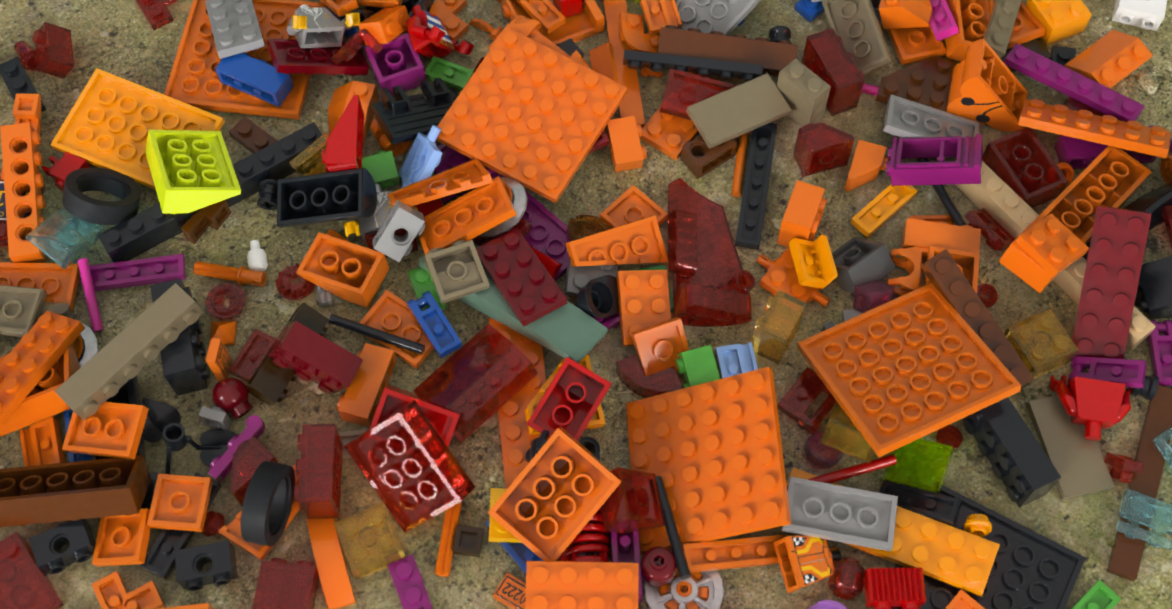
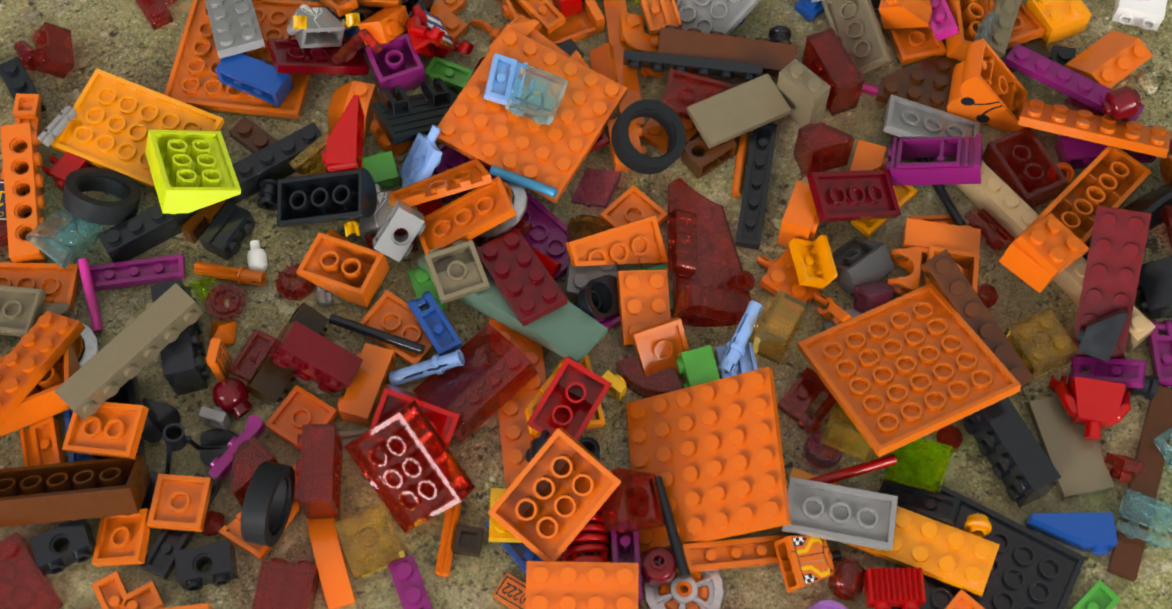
(57, 125): none -> light grey axle
(201, 286): none -> clear neon green plant
(227, 231): none -> black brick
(295, 411): none -> orange plate
(435, 365): none -> light blue pin
(501, 78): none -> light blue plate
(524, 181): none -> dark azure bar
(536, 94): none -> clear light blue slope
(596, 188): none -> clear pink piece
(618, 388): none -> yellow plate
(667, 118): none -> black tyre
(737, 345): none -> light blue pin
(834, 311): none -> orange plate
(853, 195): none -> dark red plate
(987, 27): none -> clear light blue tile
(1083, 531): none -> blue slope
(1101, 335): none -> black slope
(1121, 103): none -> dark red head

